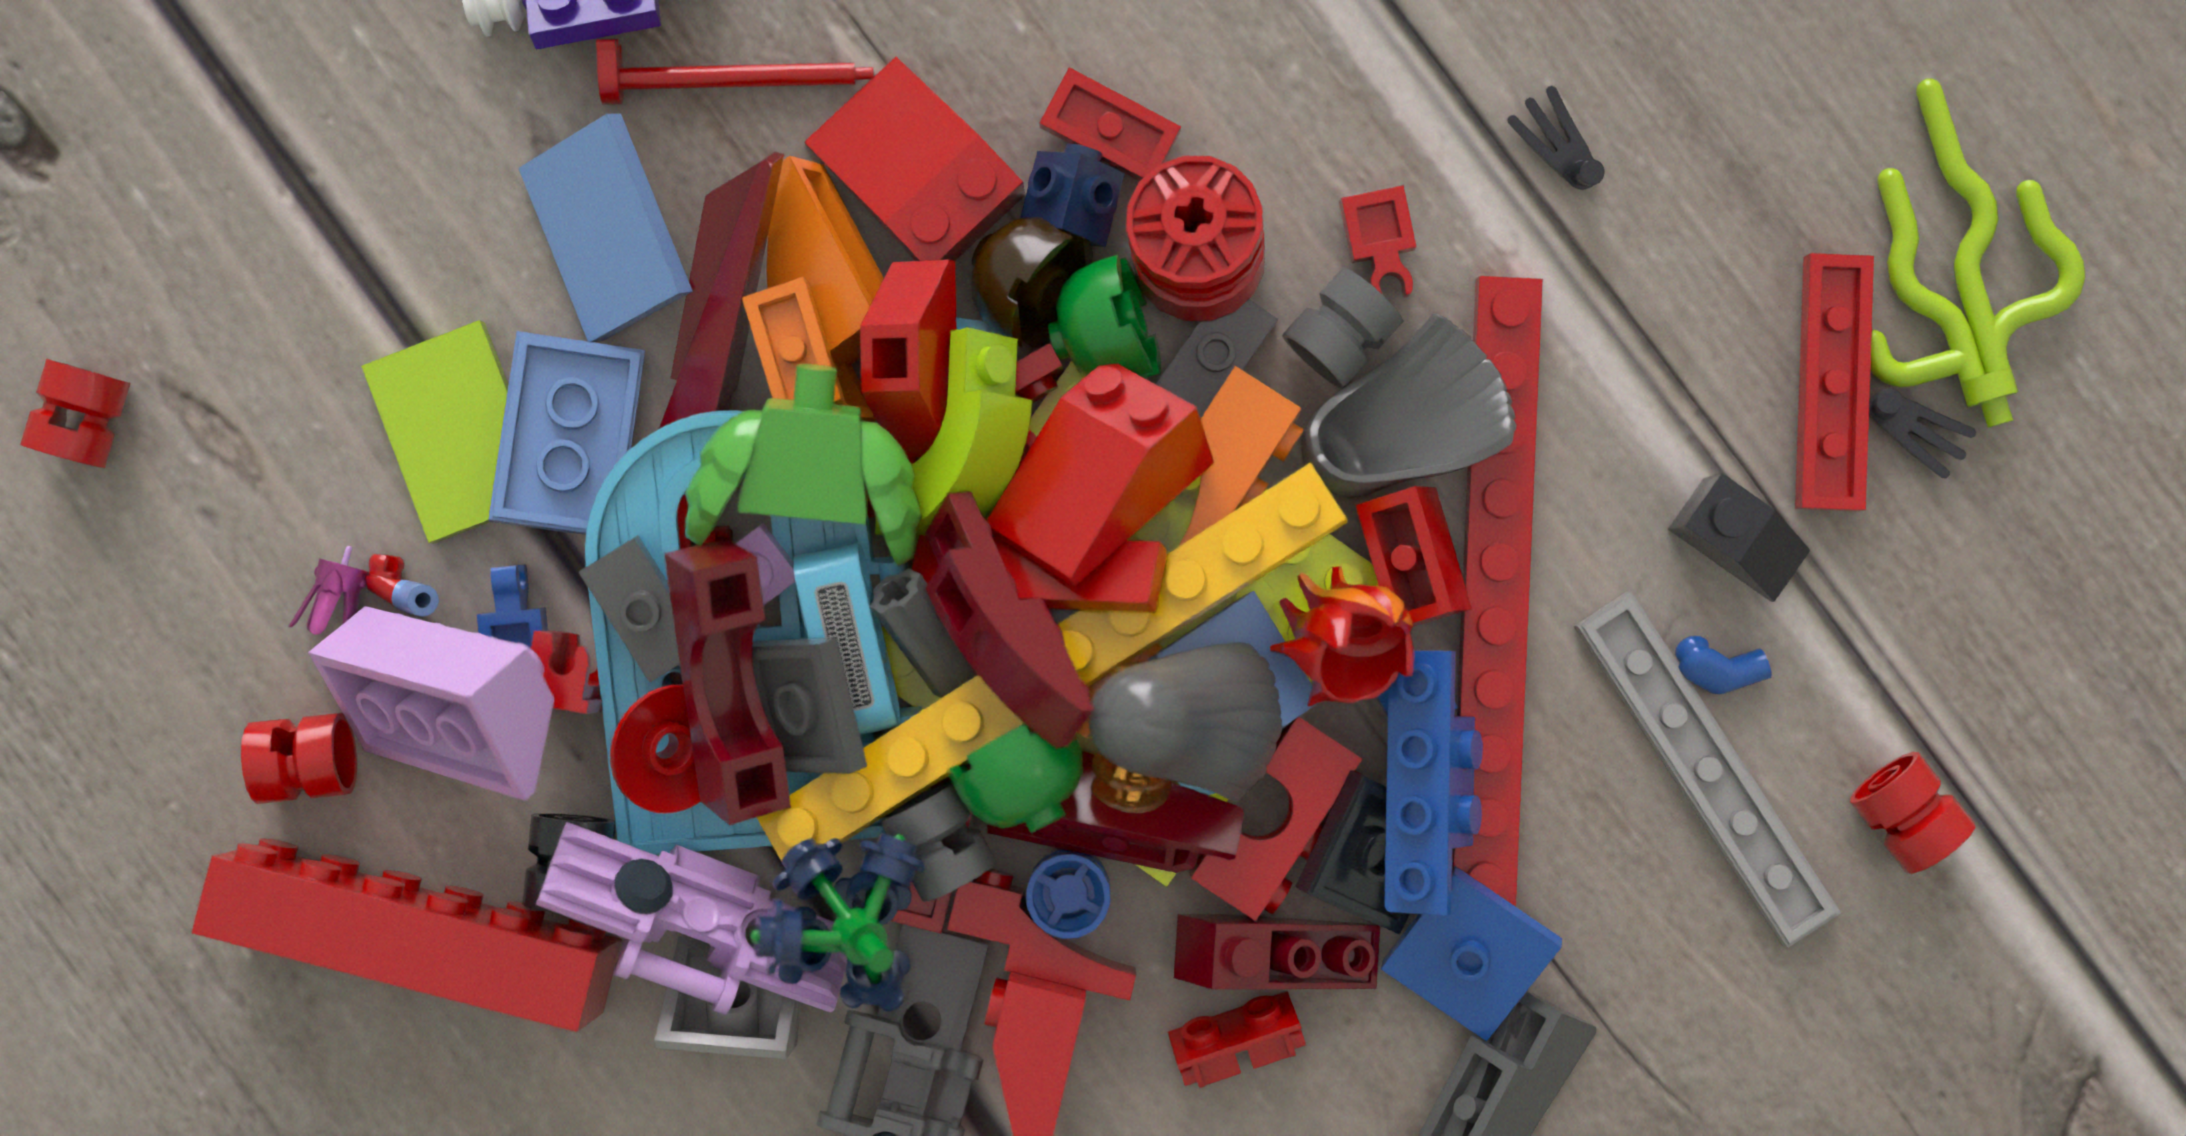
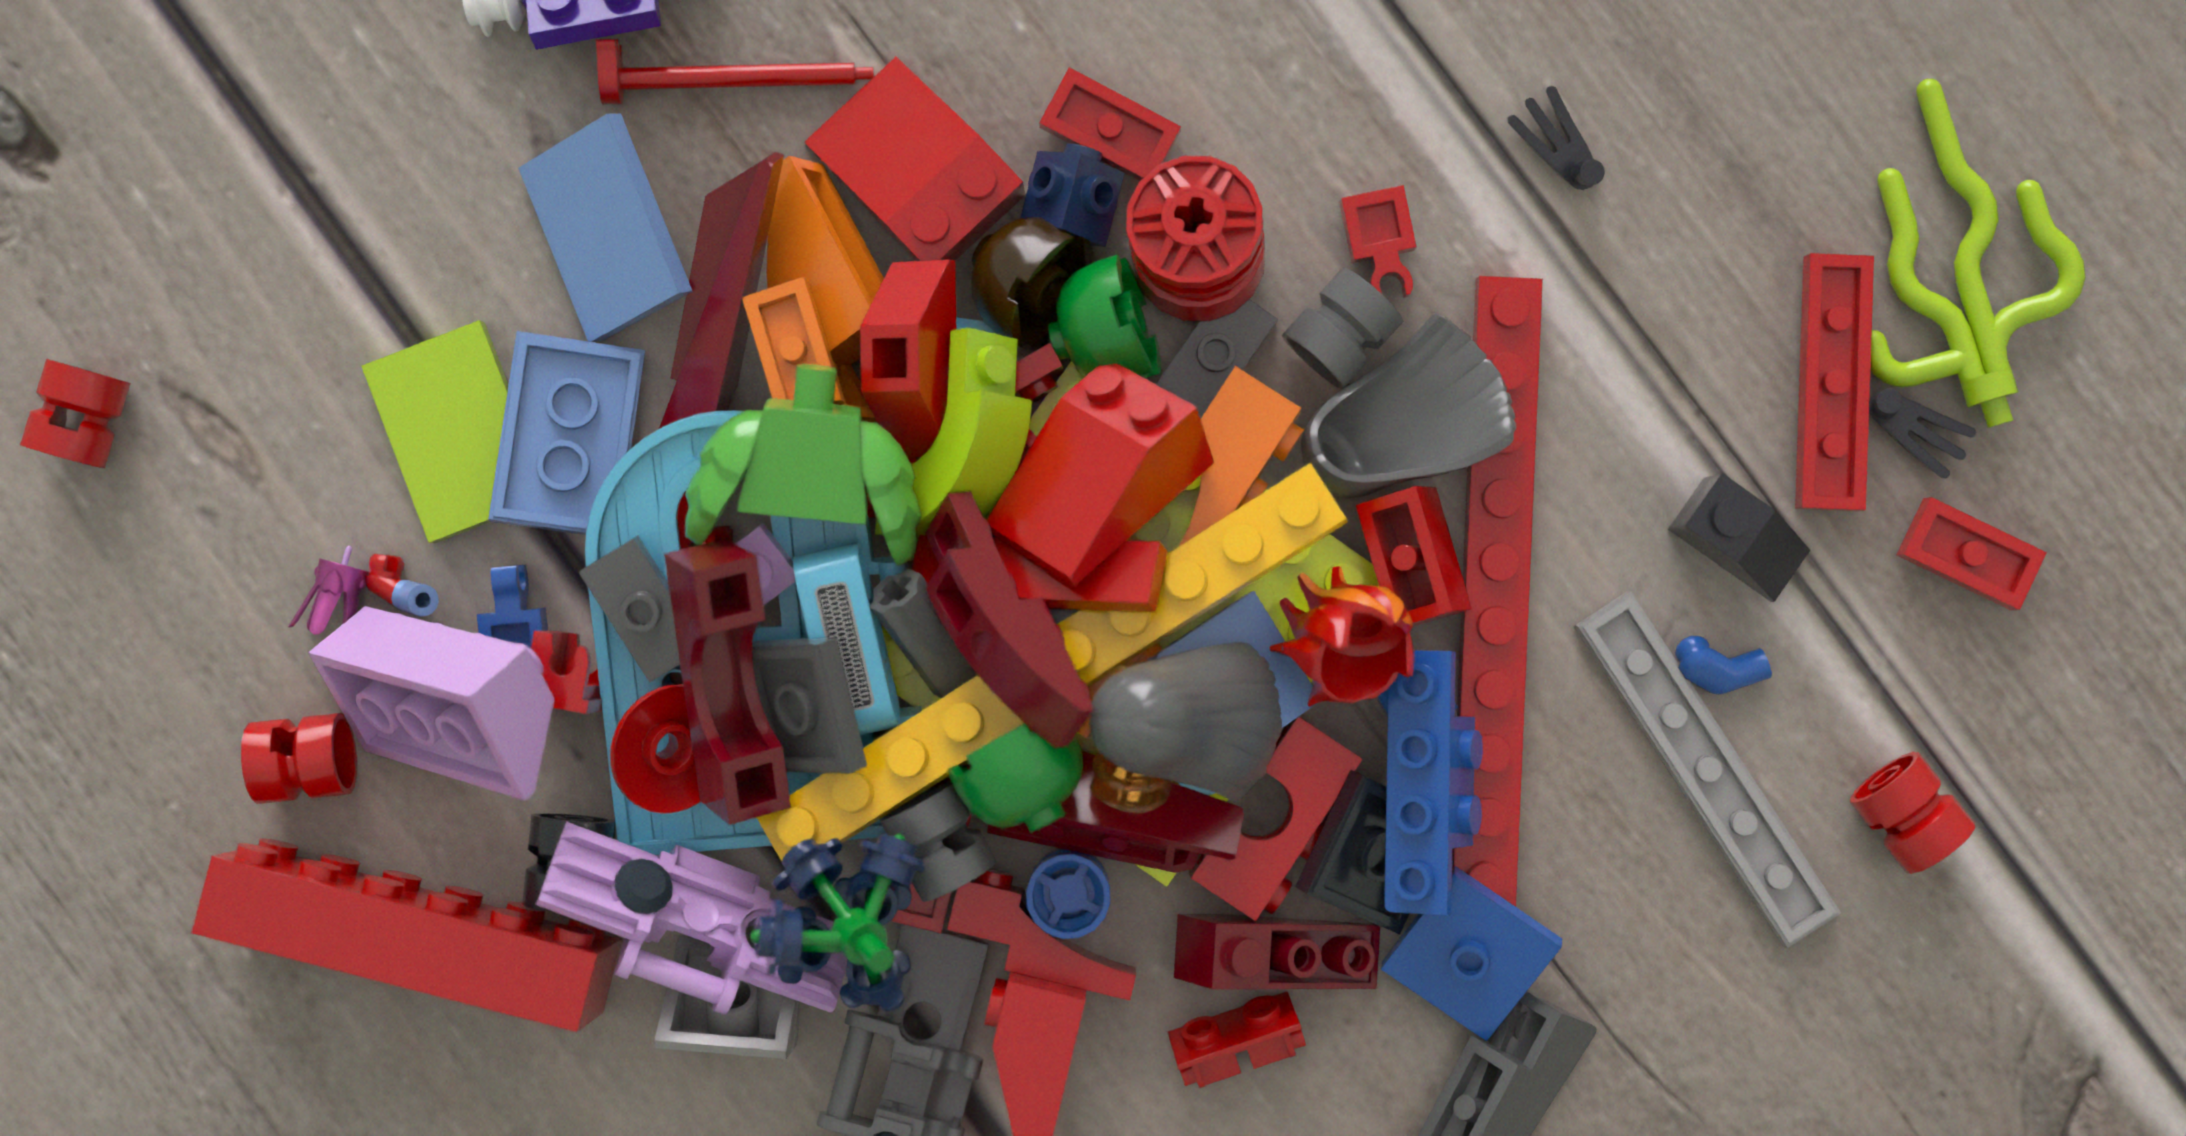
(1971, 553): none -> red plate

